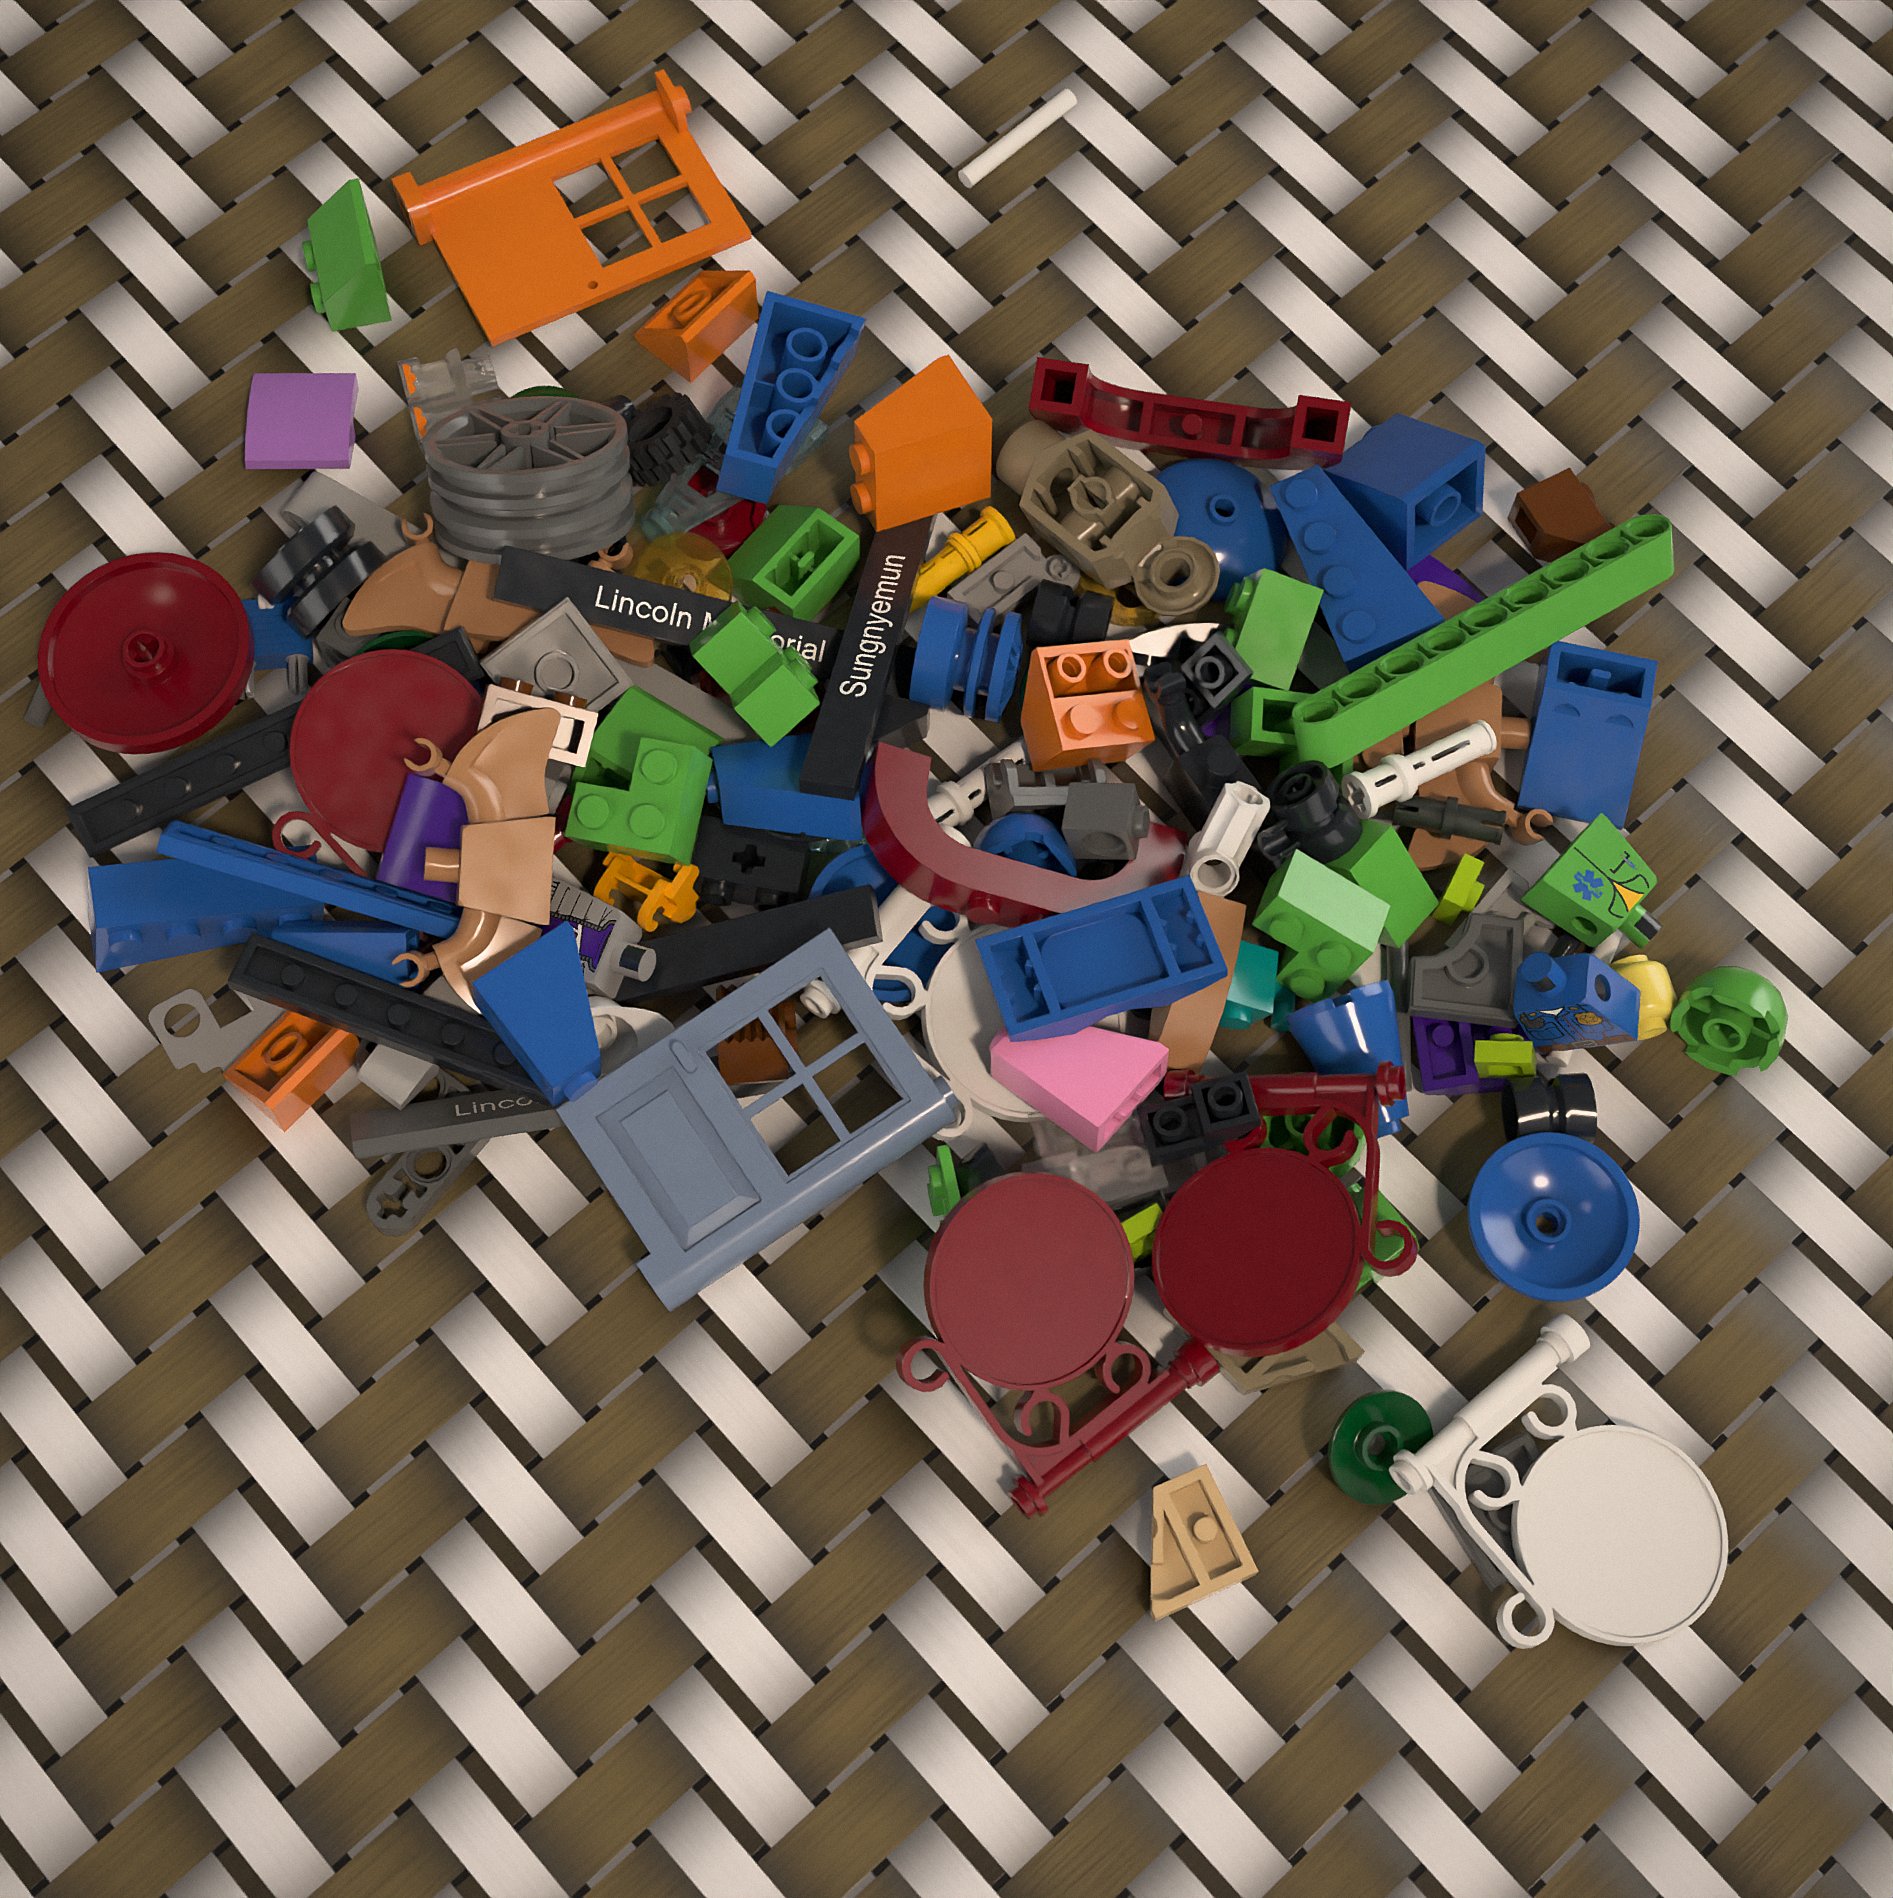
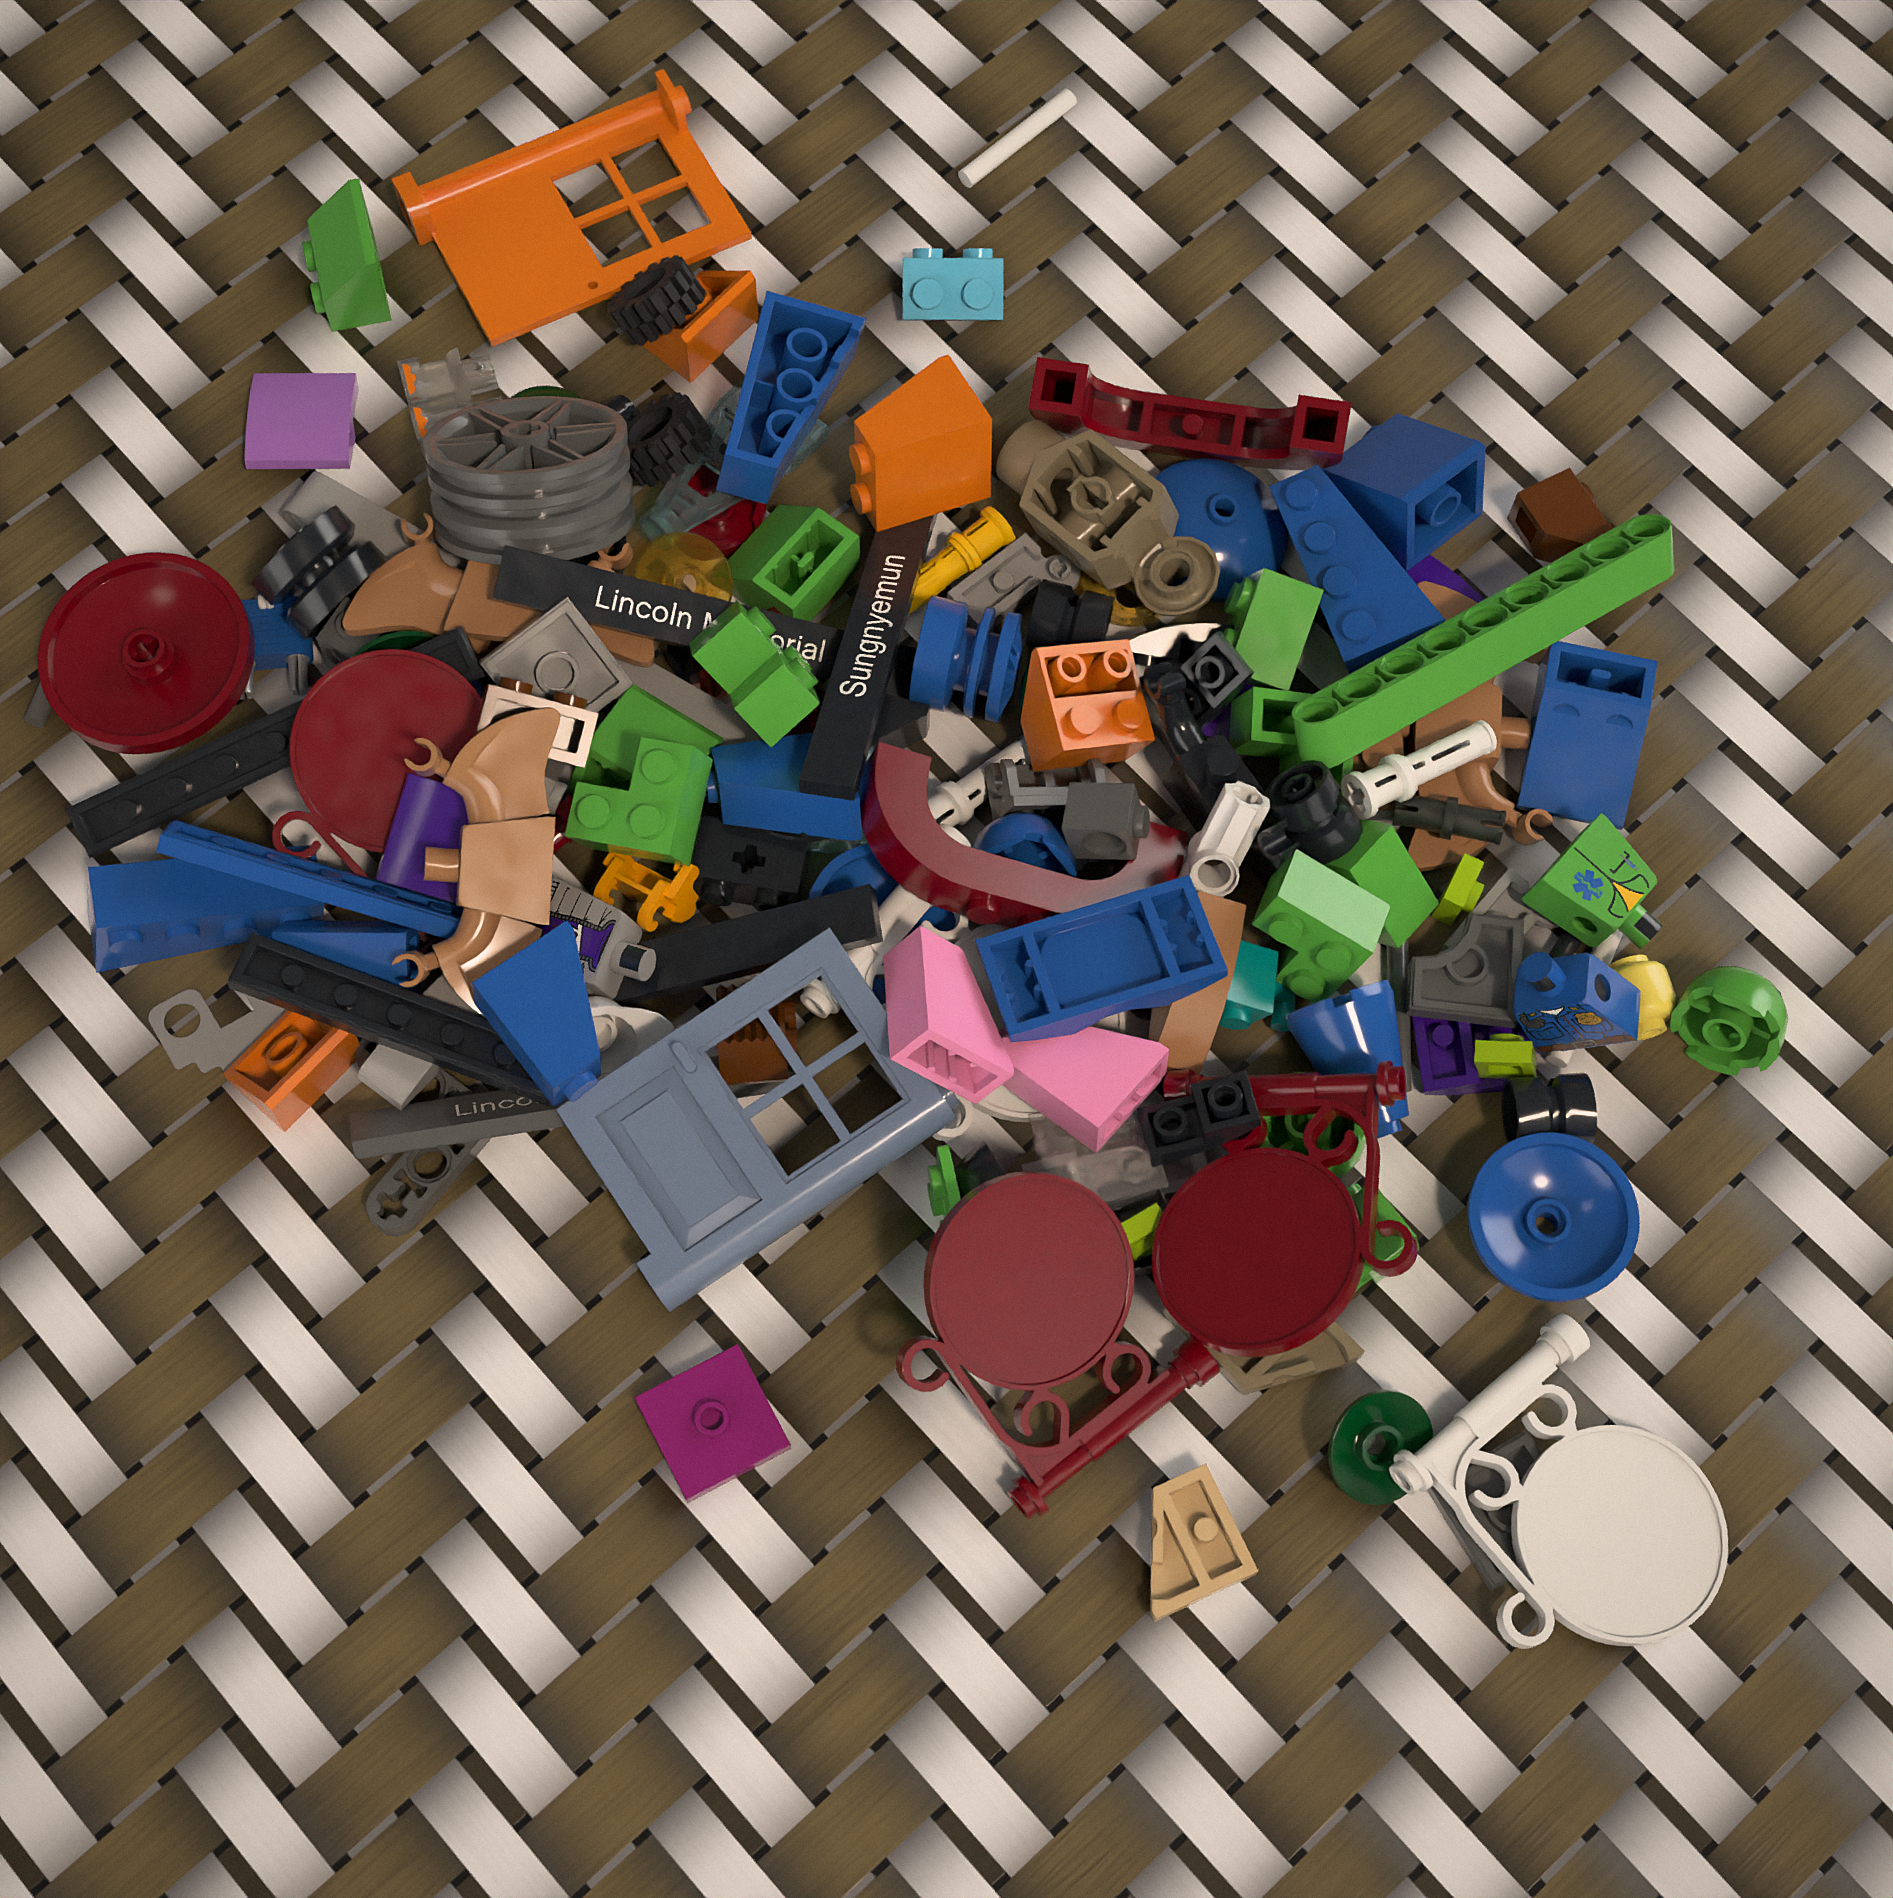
(656, 300): none -> black tyre
(712, 1423): none -> magenta plate
(941, 1018): none -> bright pink slope
(953, 287): none -> medium azure bracket

